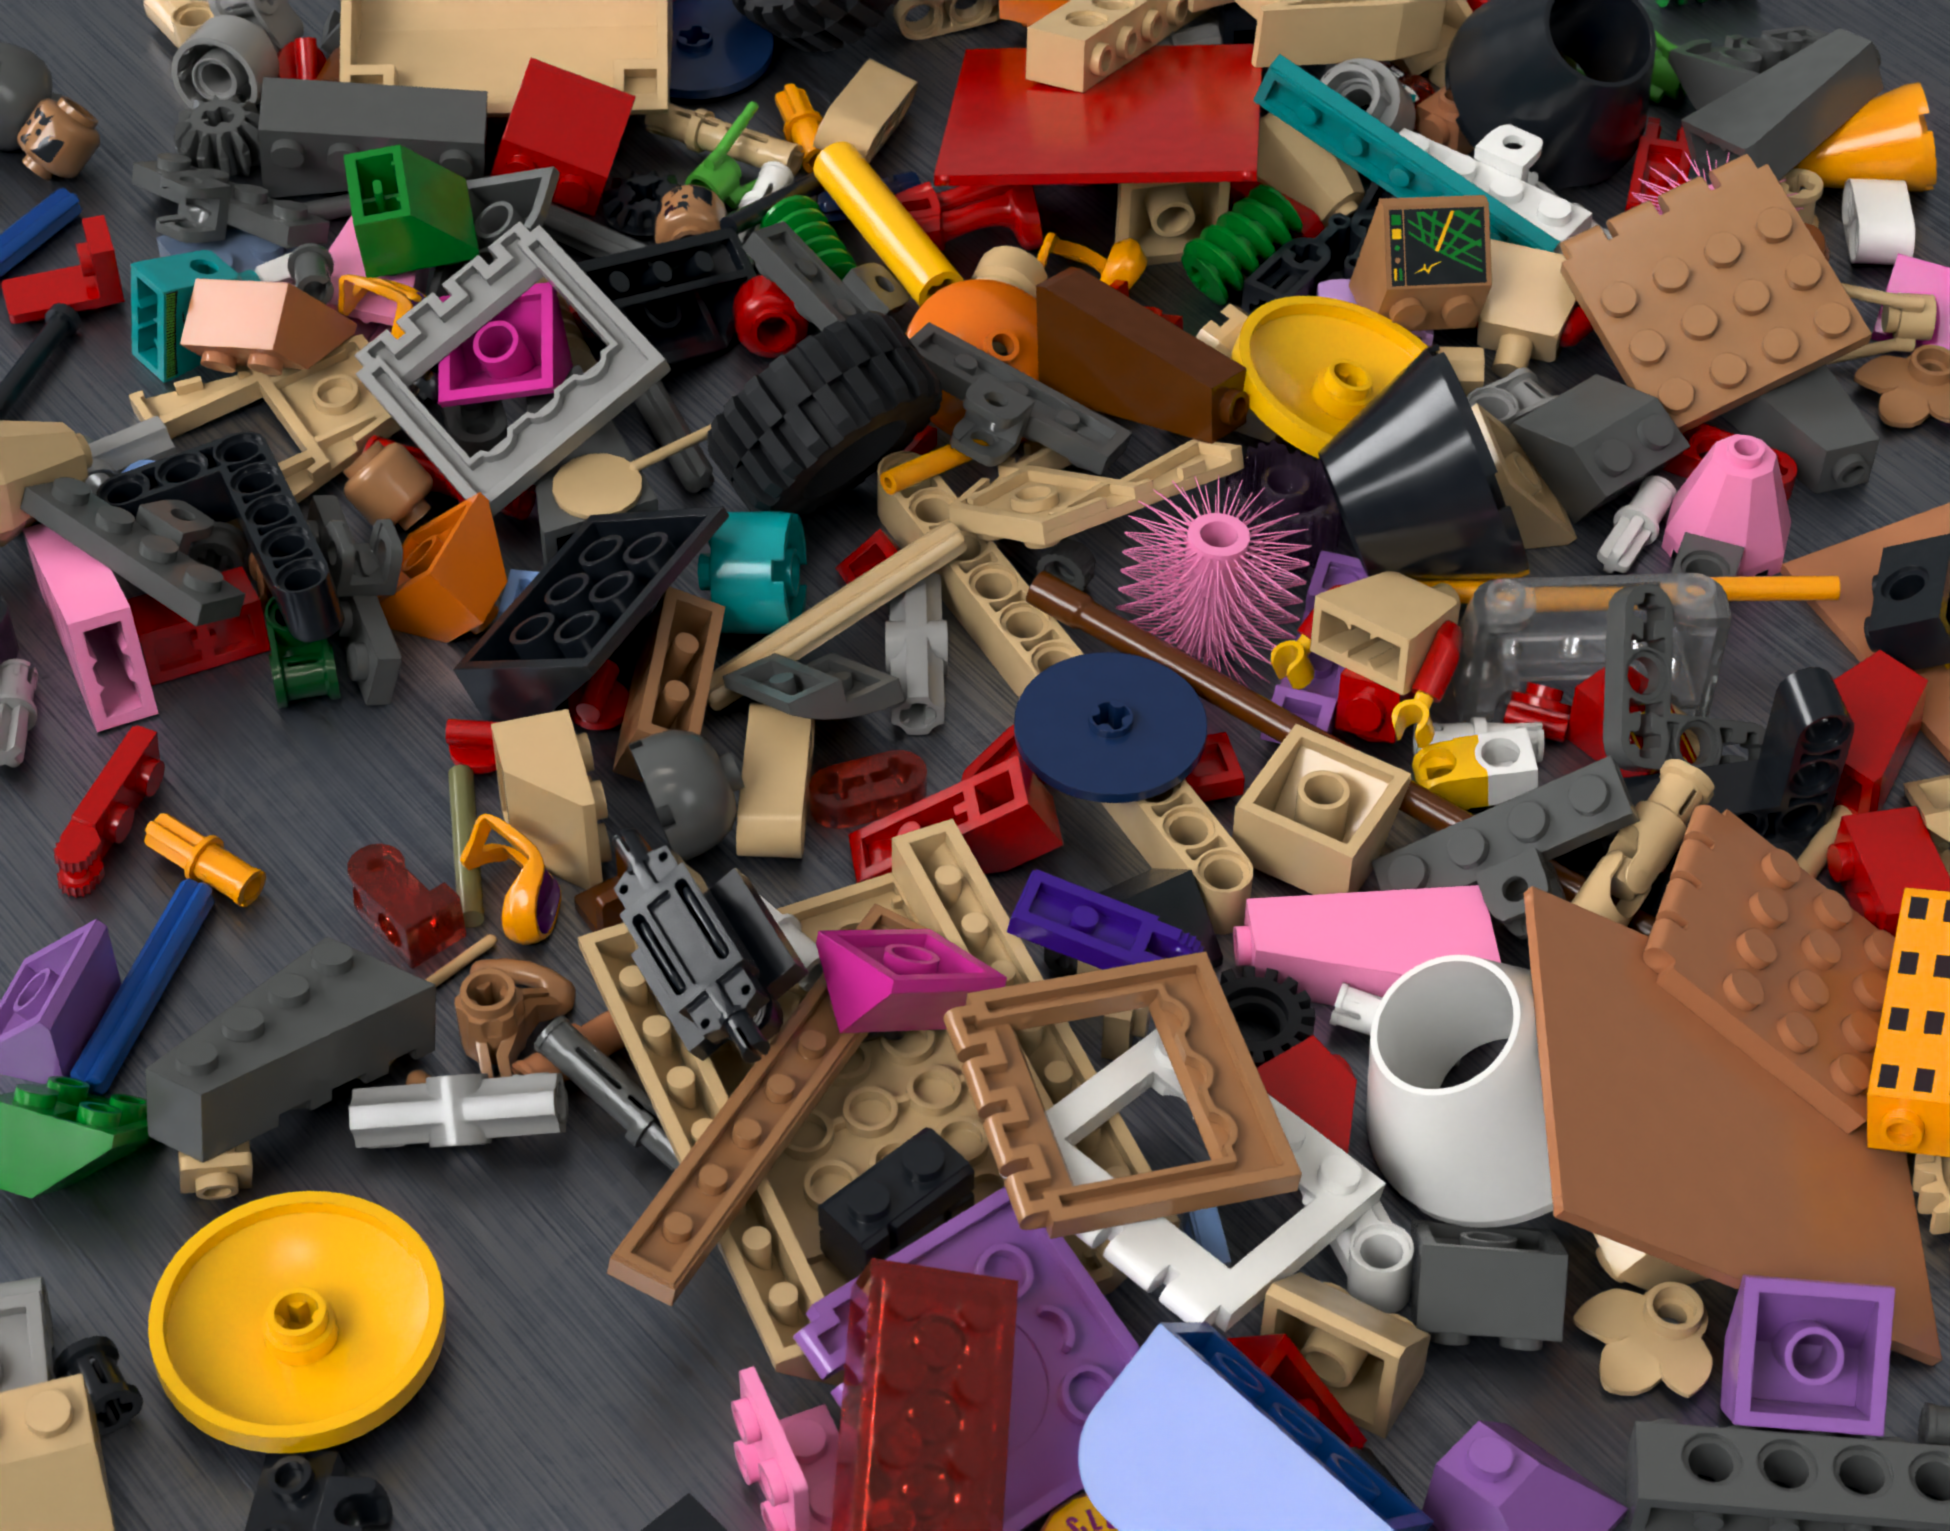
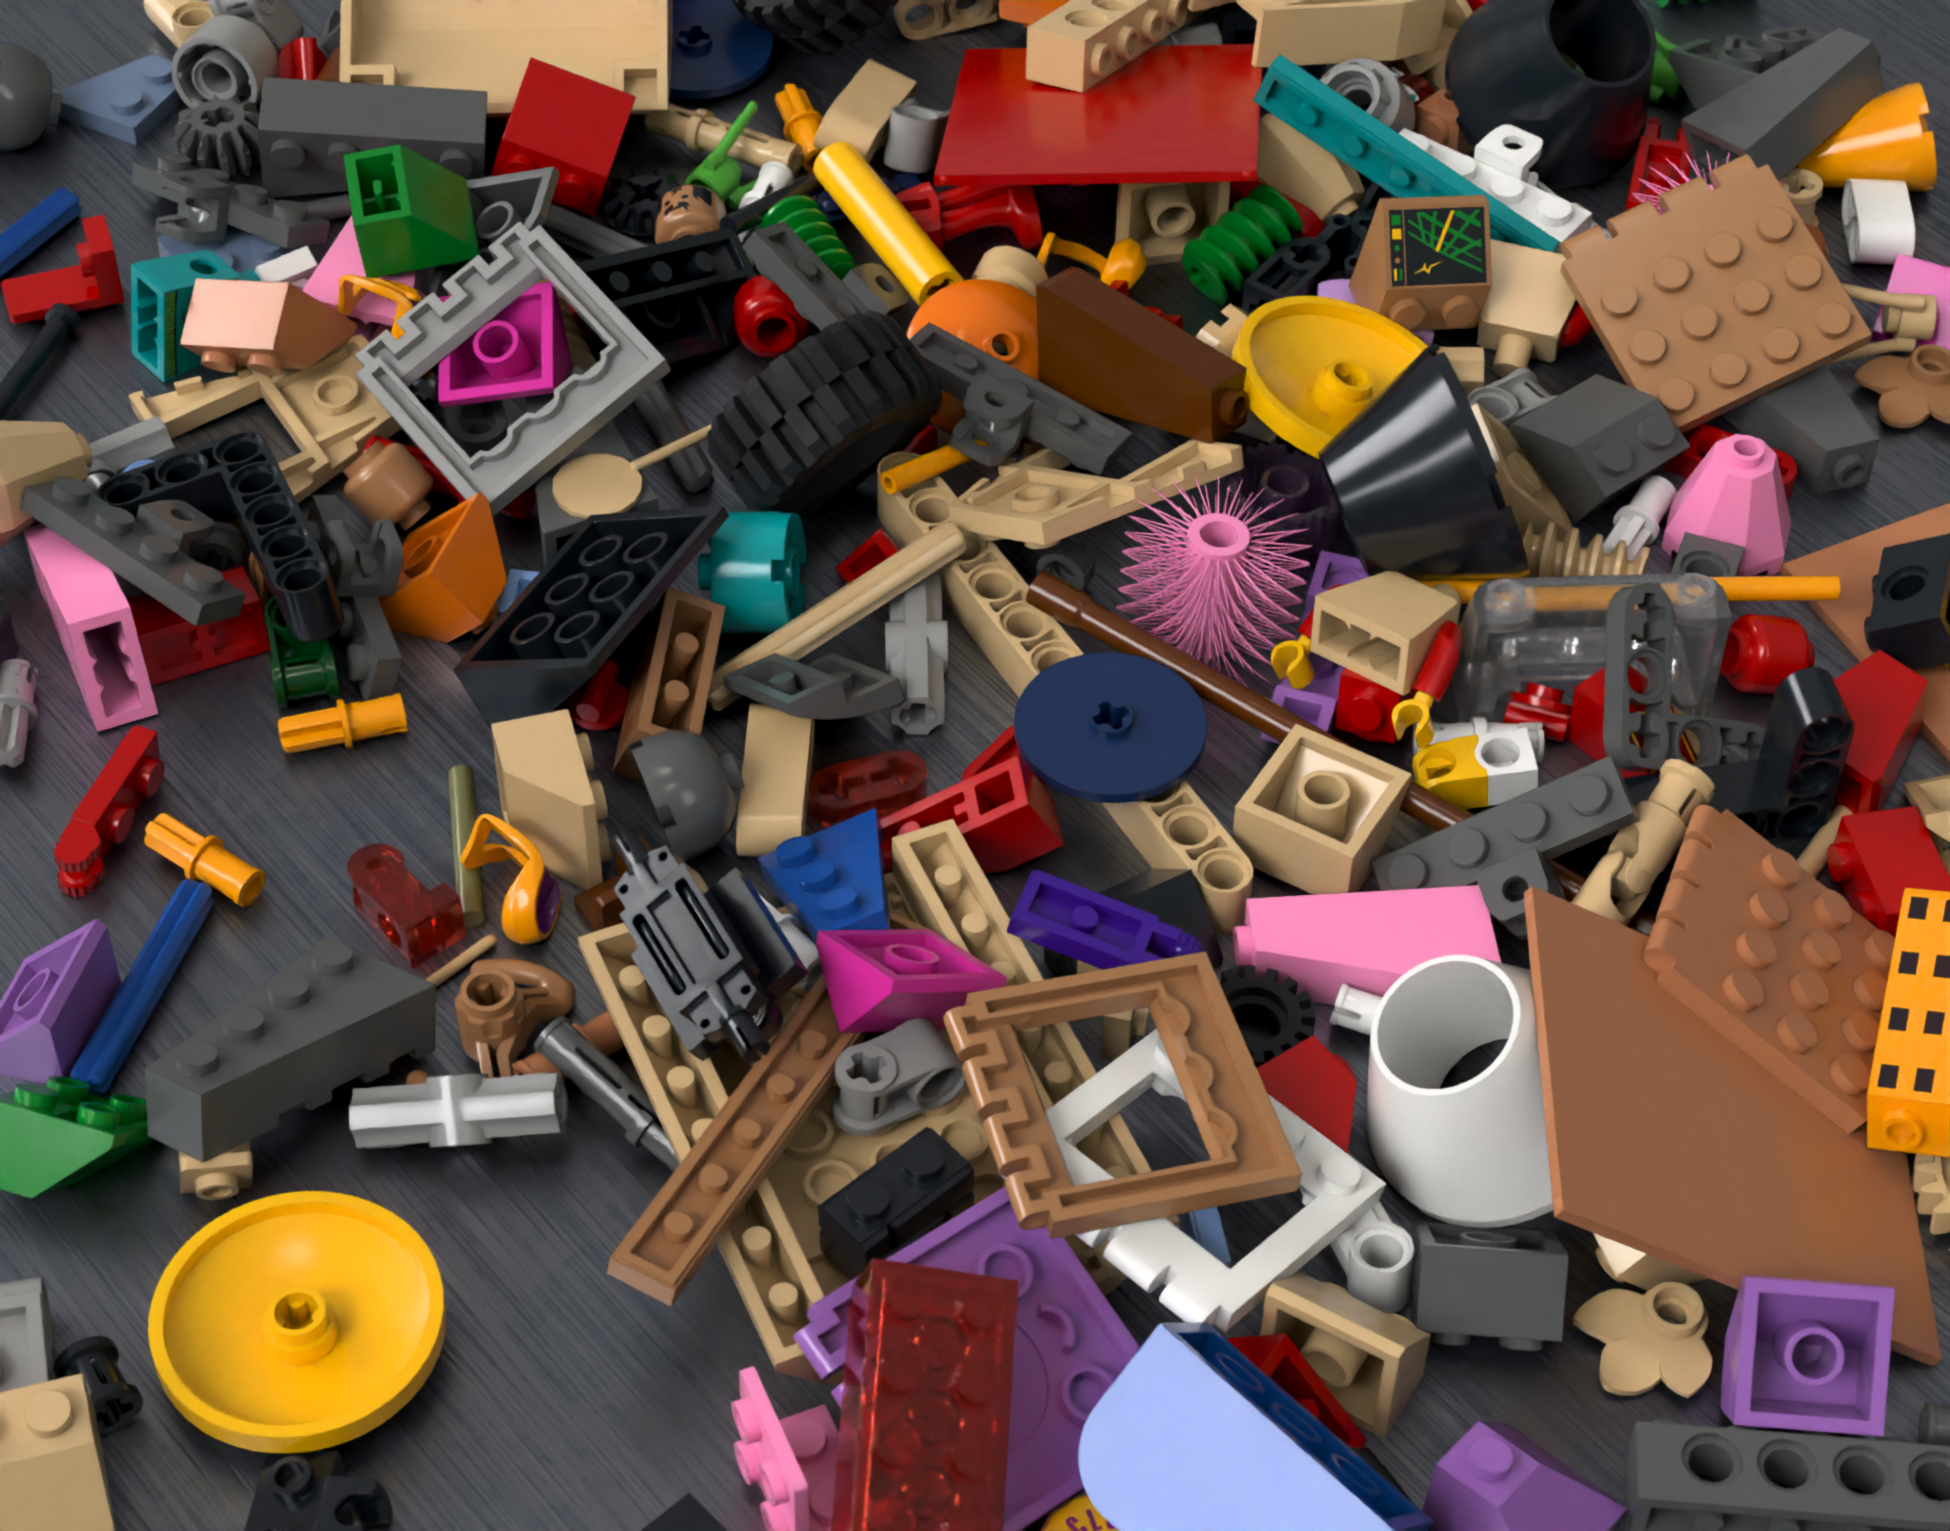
(58, 138): medium nougat head -> none
(125, 100): none -> sand blue wing
(311, 270): dark grey pin -> none
(343, 724): none -> light orange axle
(471, 744): red plate -> none
(833, 876): none -> blue wing
(902, 1071): none -> light grey piece
(914, 137): none -> light grey piece
(1218, 771): red plate -> none
(1566, 558): none -> tan piece
(1764, 652): none -> red head

